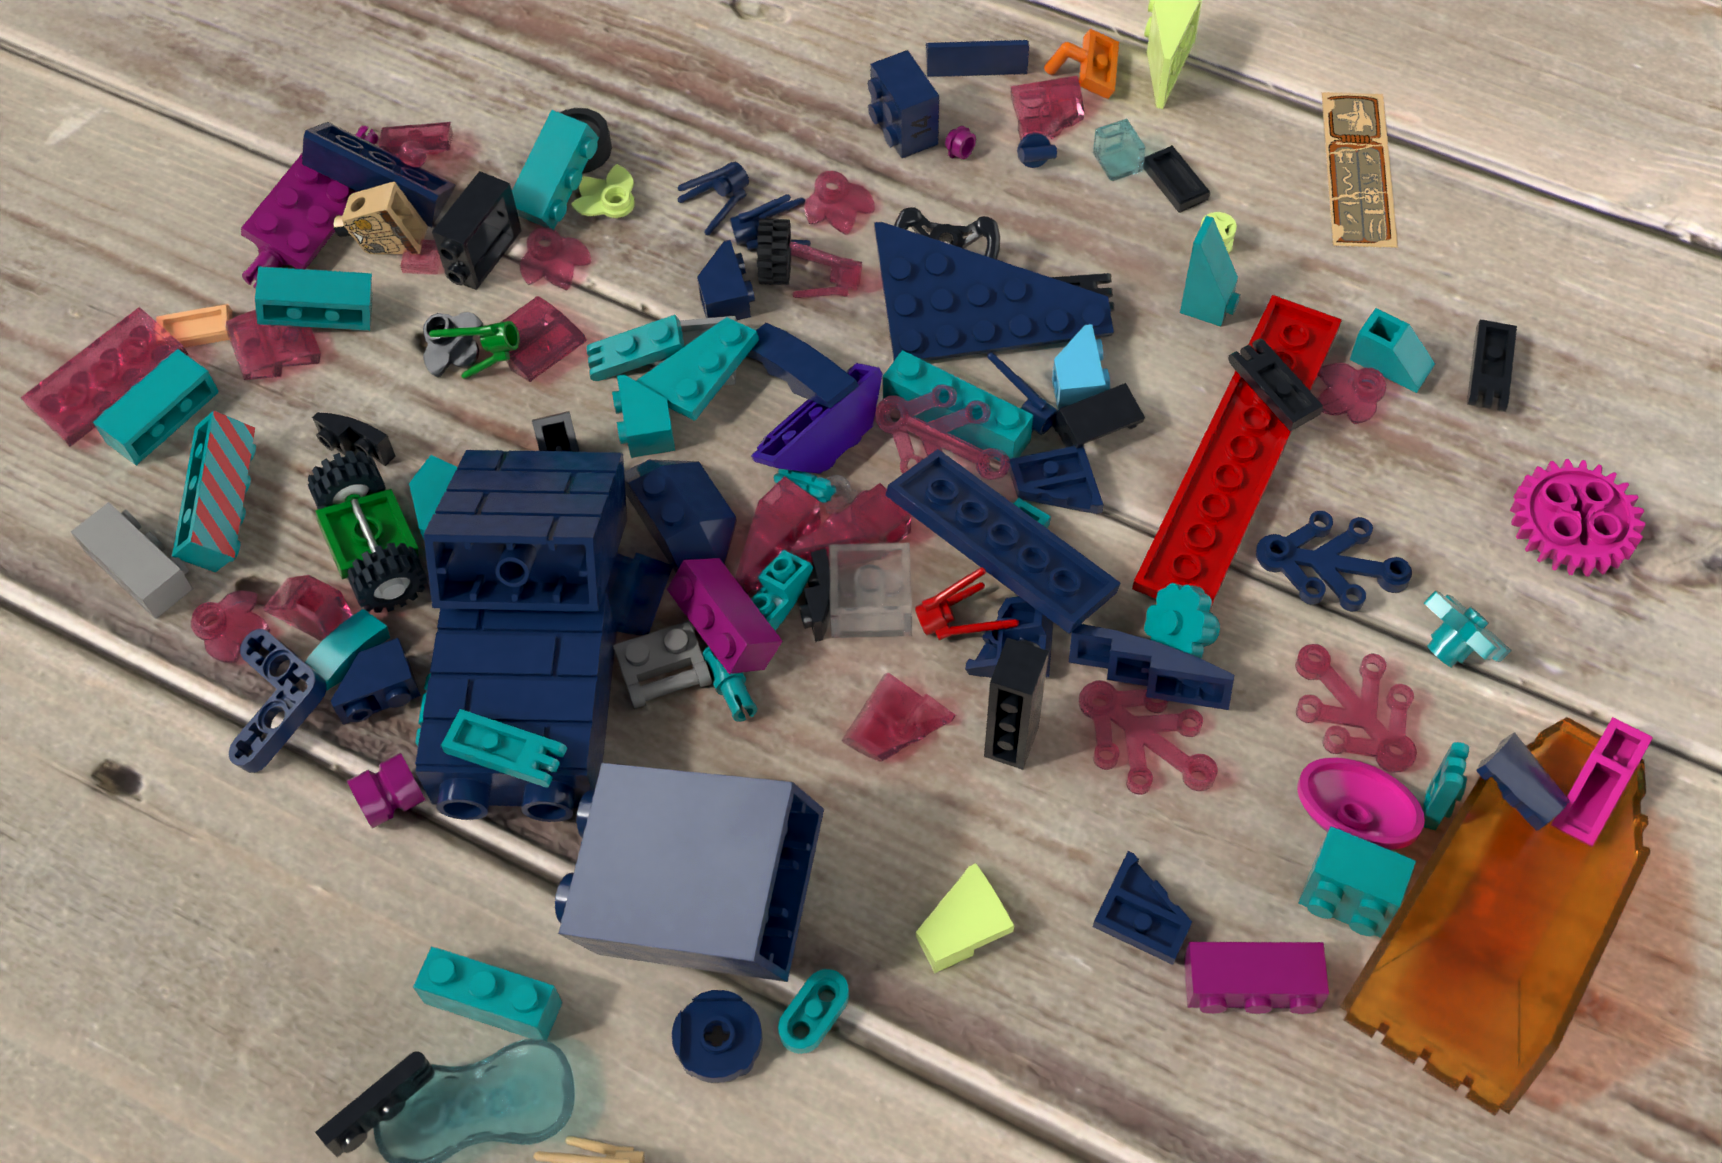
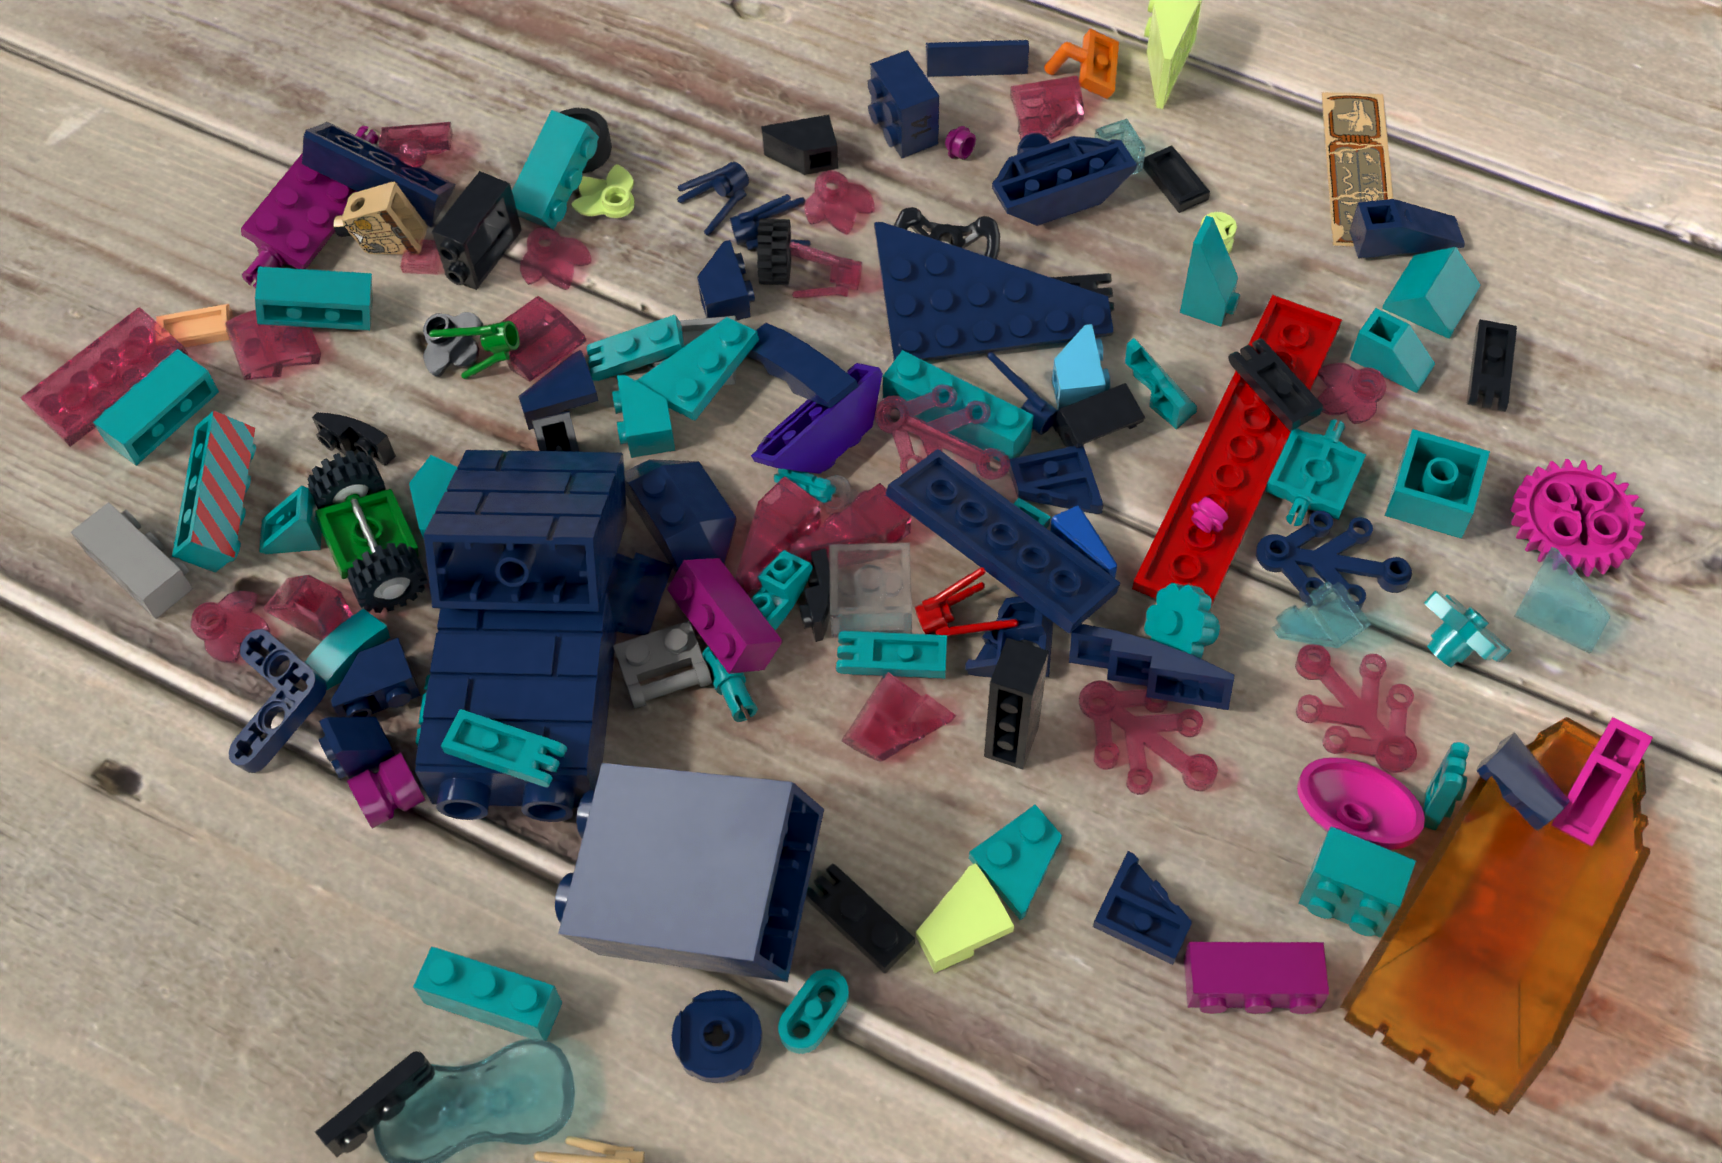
(291, 525): none -> teal slope
(354, 744): none -> dark blue slope
(559, 390): none -> dark blue slope
(802, 144): none -> black slope
(860, 919): none -> black hinge
(893, 653): none -> teal hinge
(1018, 858): none -> teal wing
(1062, 178): none -> dark blue wedge
(1079, 533): none -> blue slope
(1166, 396): none -> teal slope
(1208, 515): none -> dark pink plate
(1315, 472): none -> teal plate
(1325, 621): none -> clear light blue slope
(1401, 228): none -> dark blue slope
(1434, 291): none -> teal slope
(1437, 483): none -> teal brick
(1563, 604): none -> clear light blue wing

